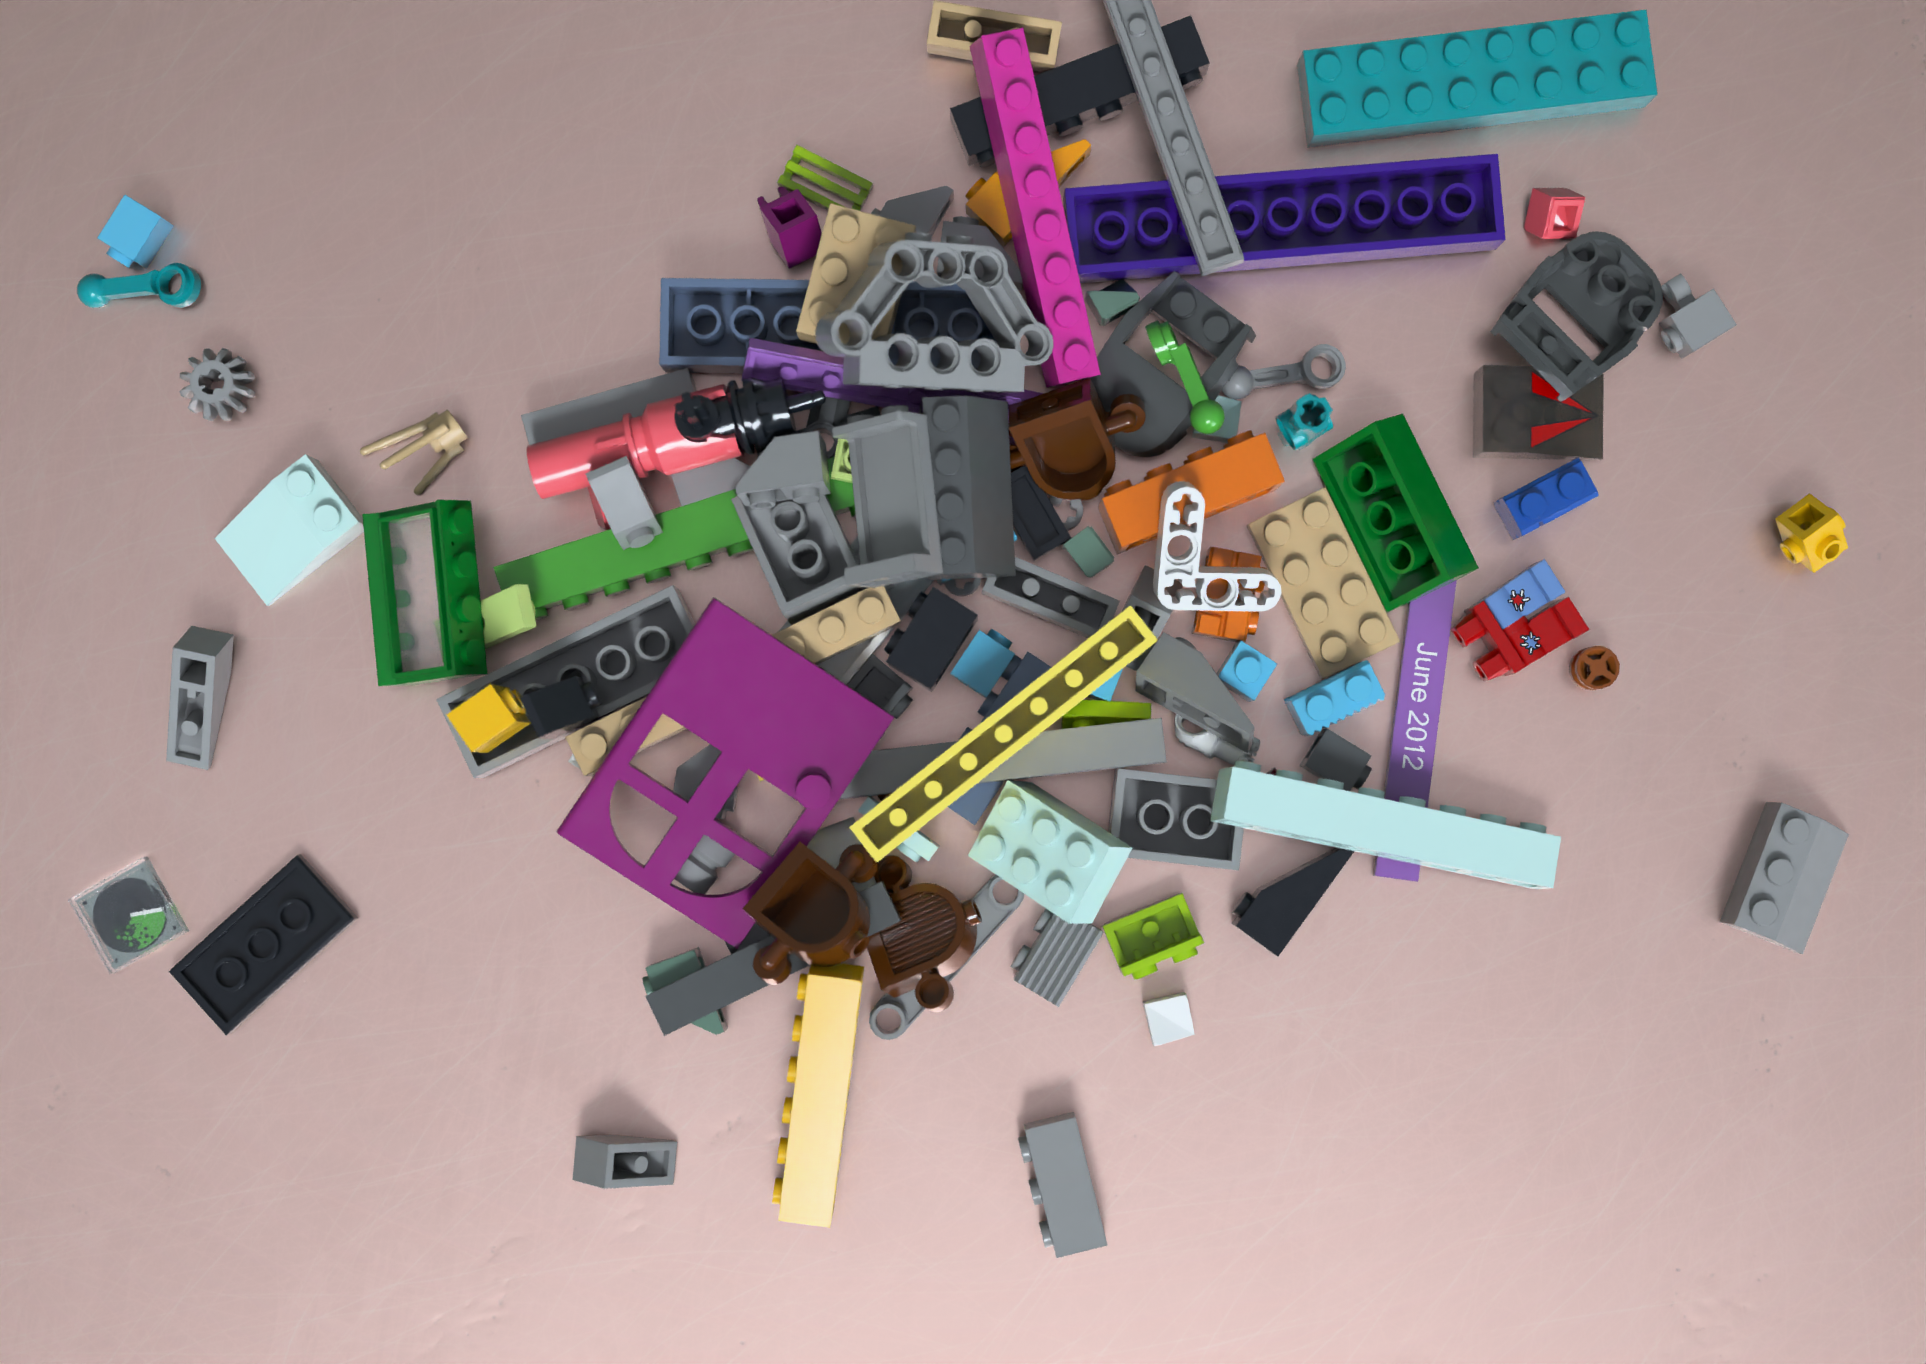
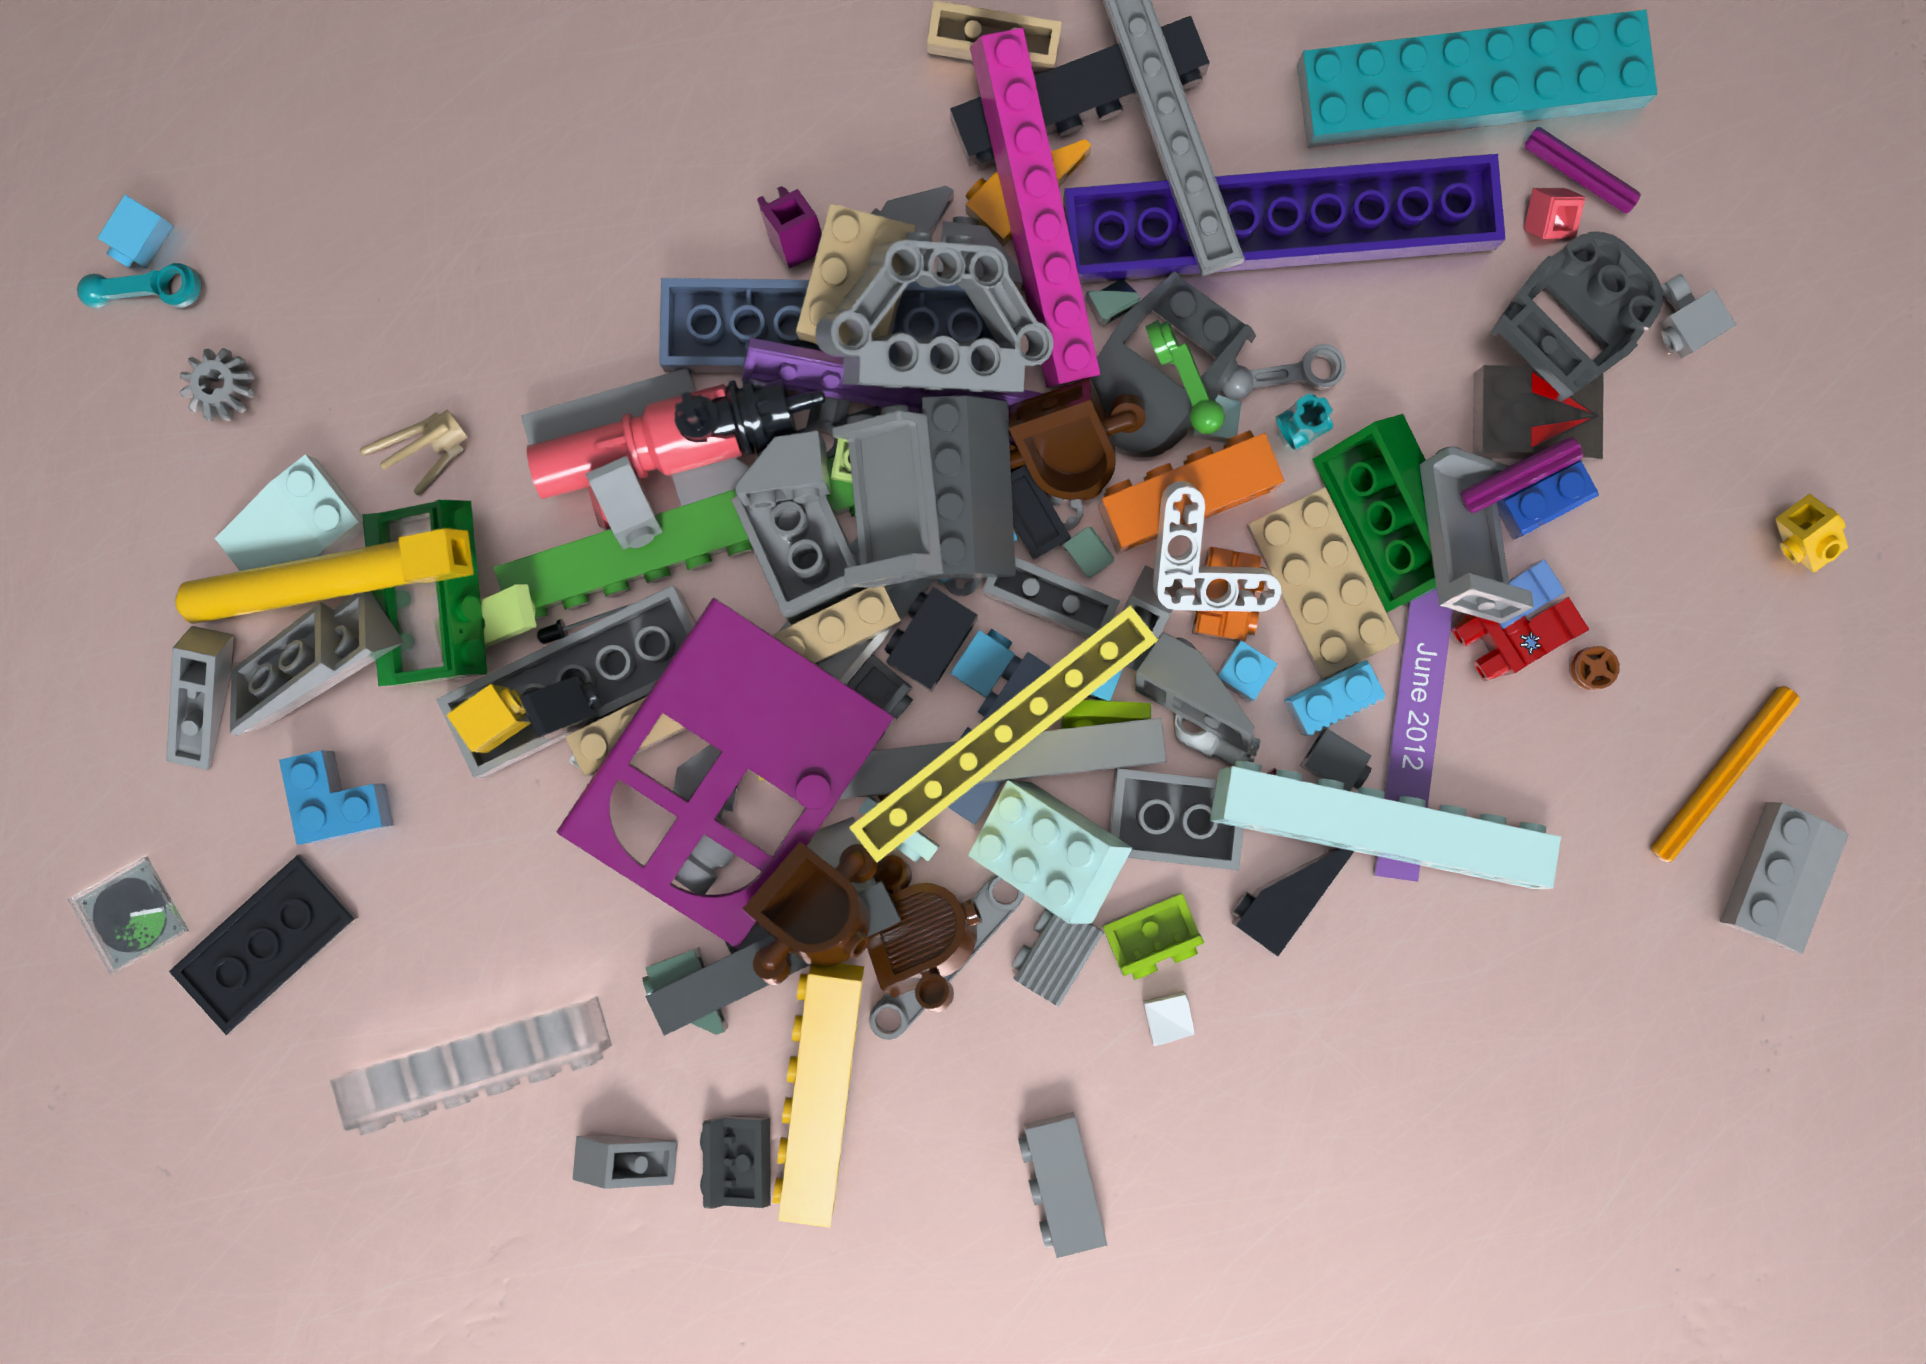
(308, 660): none -> light grey slope
(320, 805): none -> dark azure brick
(412, 559): none -> yellow brick
(463, 1066): none -> clear brick
(559, 630): none -> black piece
(736, 1162): none -> dark grey bracket
(793, 167): lime tile -> none
(1468, 545): none -> light grey panel
(1521, 475): none -> magenta axle
(1582, 170): none -> magenta axle
(1725, 774): none -> light orange axle

